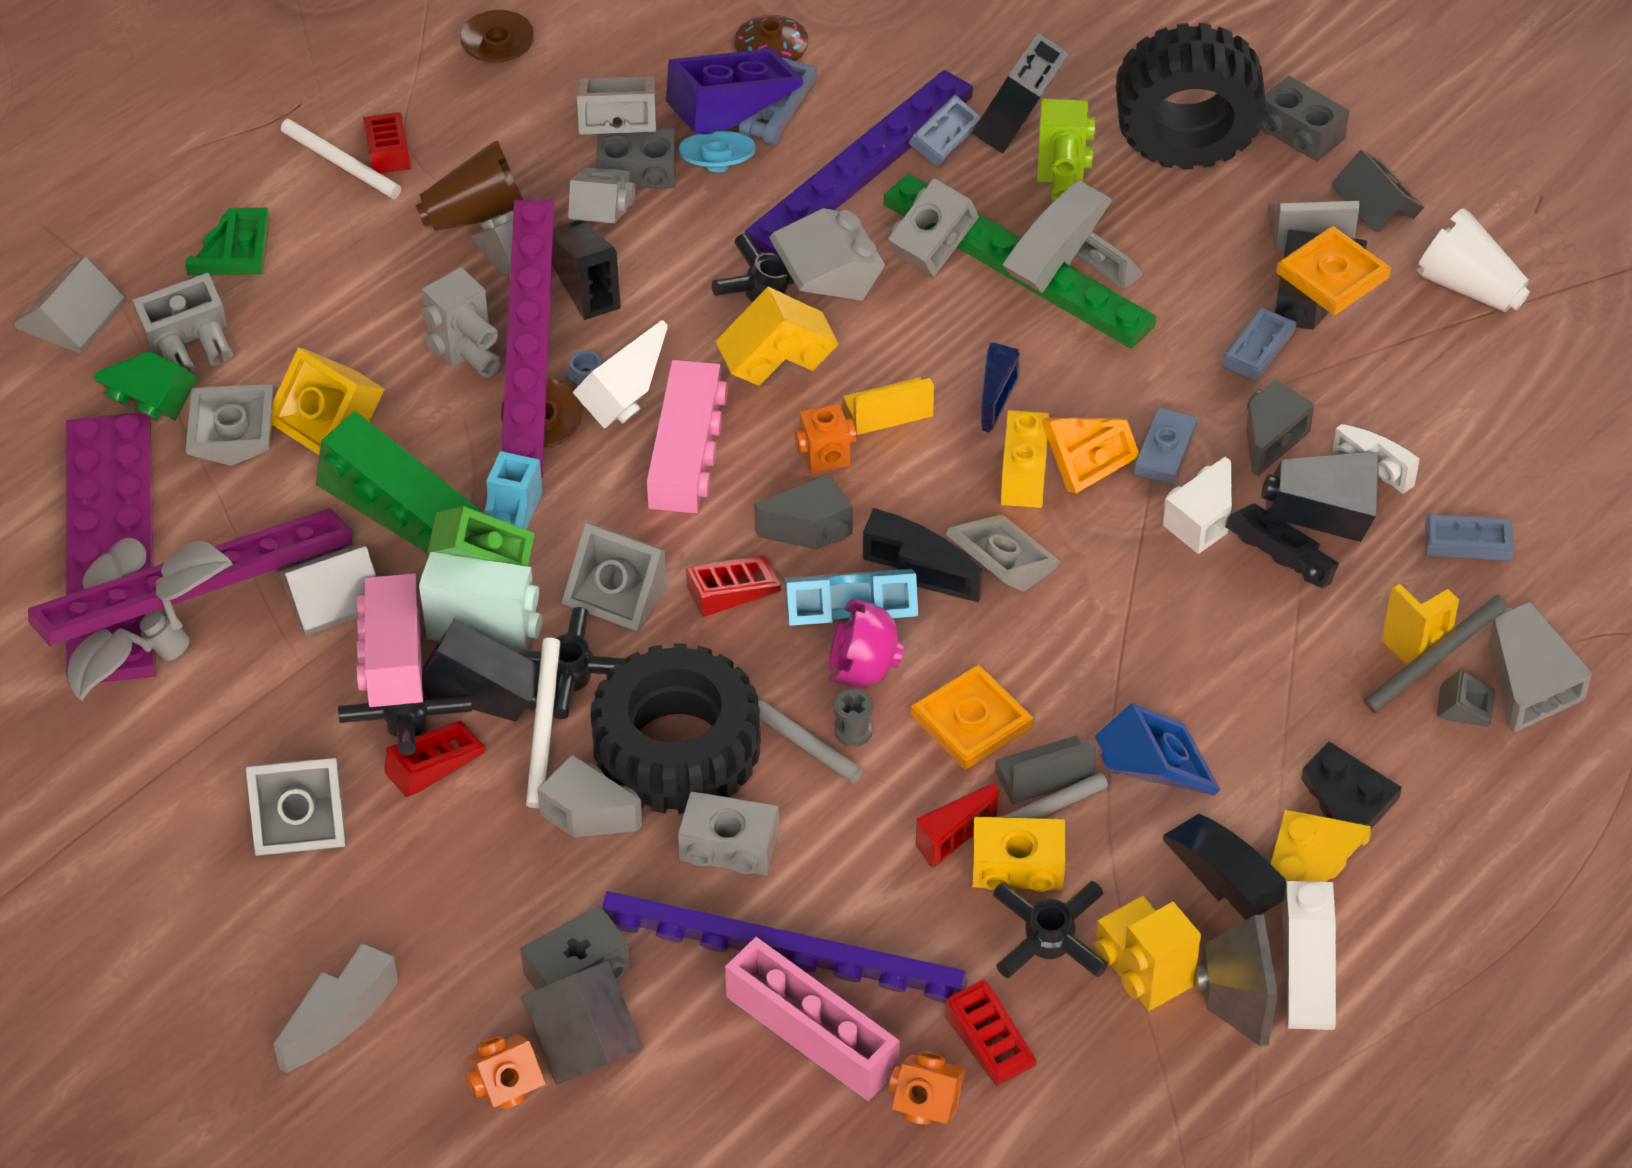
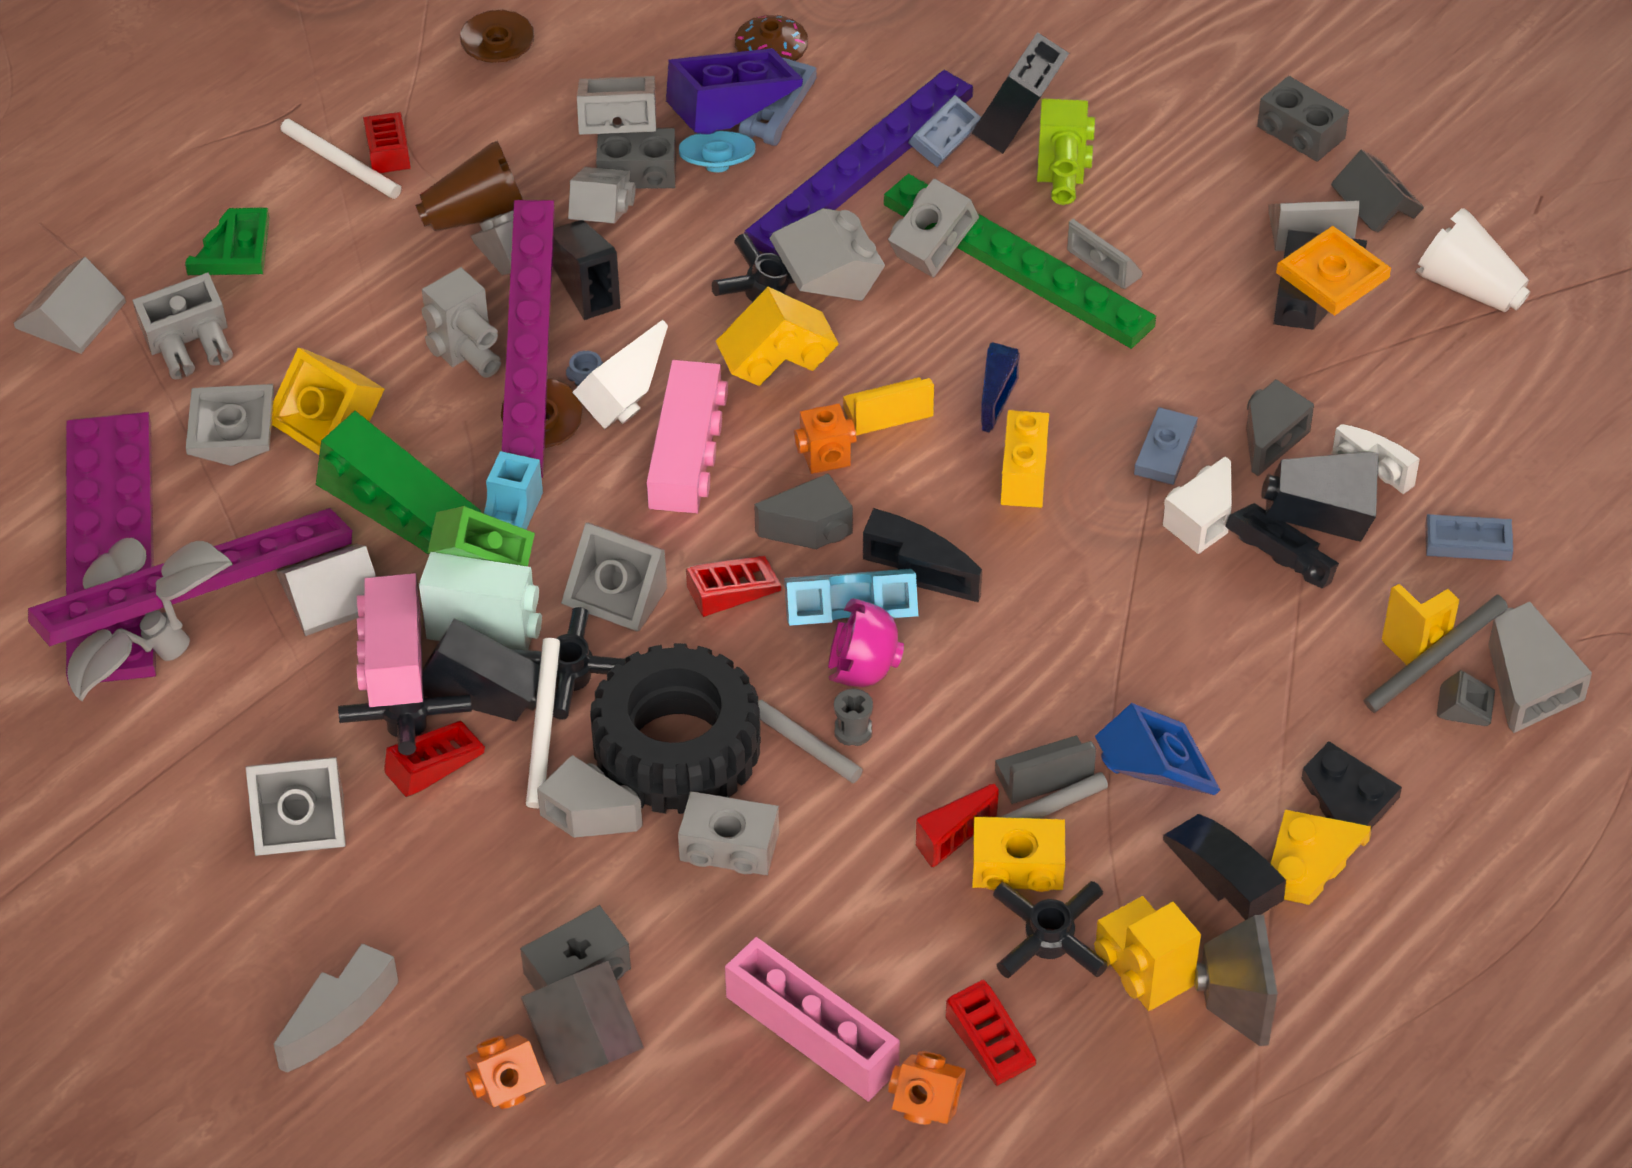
(151, 382): green slope -> none
(804, 951): dark purple plate -> none
(972, 716): light orange tile -> none
(1005, 551): light grey slope -> none
(1056, 235): light grey slope -> none
(1089, 448): light orange wing -> none
(1184, 61): black tyre -> none
(1259, 344): sand blue plate -> none
(1309, 954): white slope -> none

